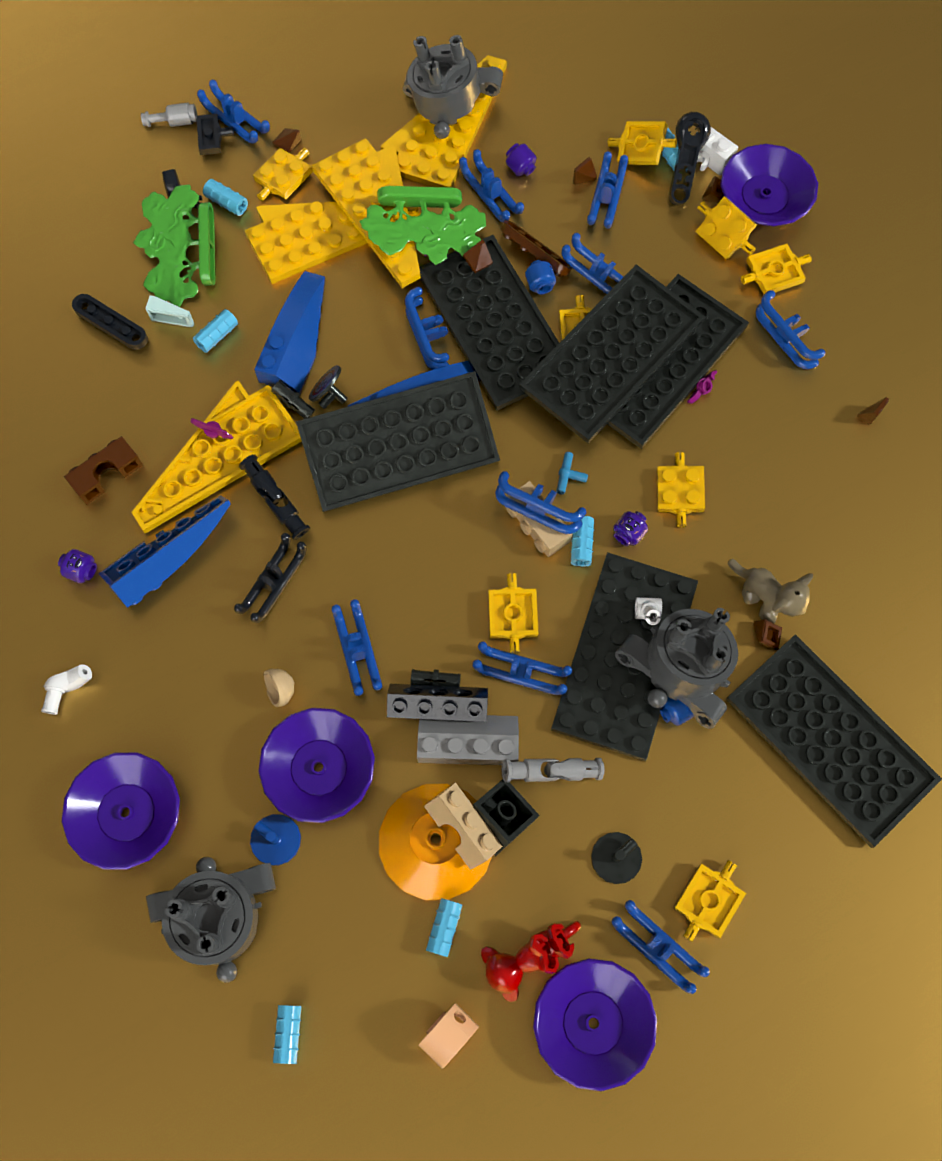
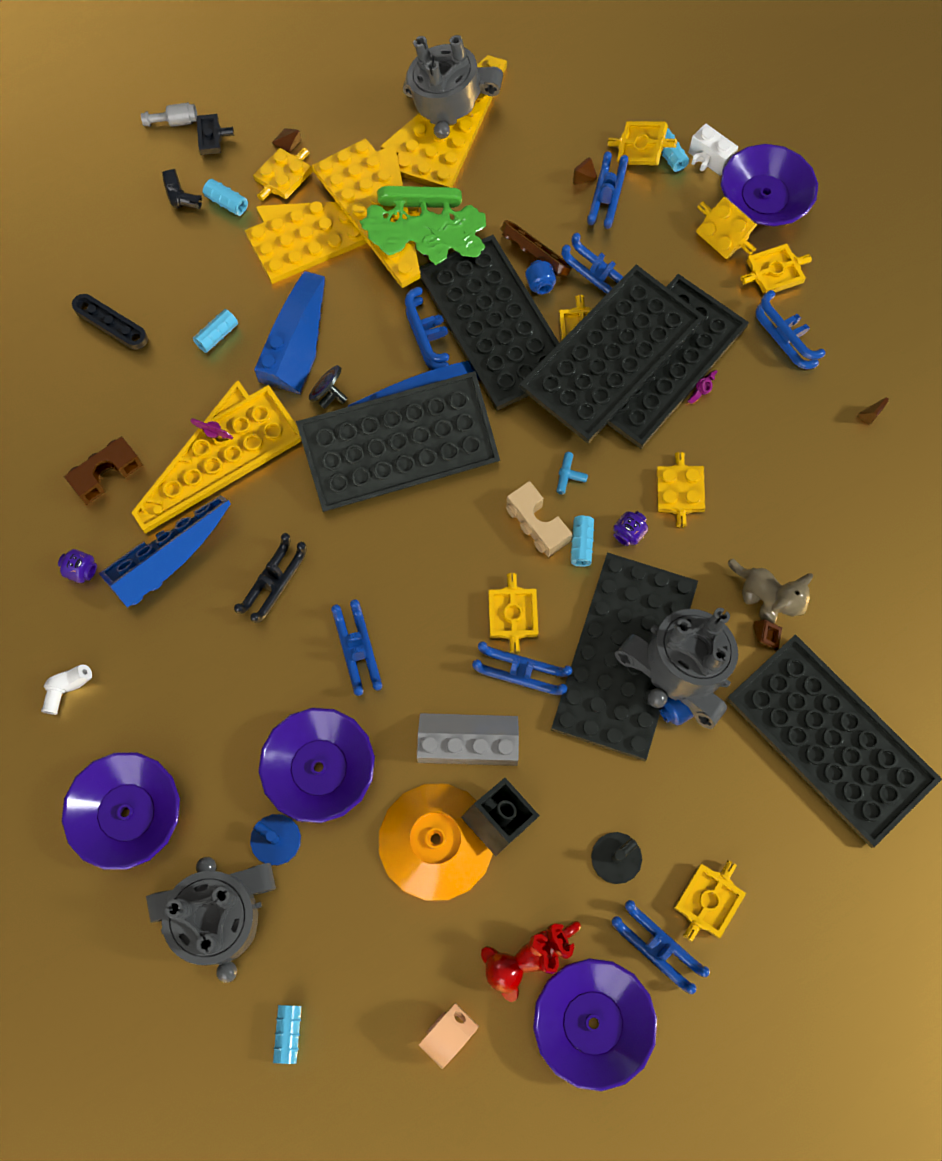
(165, 312): light aqua slope -> none
(169, 240): bright green plant -> none
(233, 113): blue piece -> none
(267, 488): black piece -> none
(279, 686): tan piece -> none
(292, 400): pearl dark grey pin -> none
(434, 678): pearl dark grey pin -> none
(437, 702): brick -> none
(444, 927): medium azure axle -> none
(455, 809): tan arch -> none
(478, 257): reddish brown slope -> none
(489, 188): blue piece -> none
(521, 159): dark purple head -> none
(538, 508): blue piece -> none
(570, 769): light grey piece -> none
(648, 609): white pin -> none
(688, 151): black beam -> none
(714, 191): reddish brown slope -> none

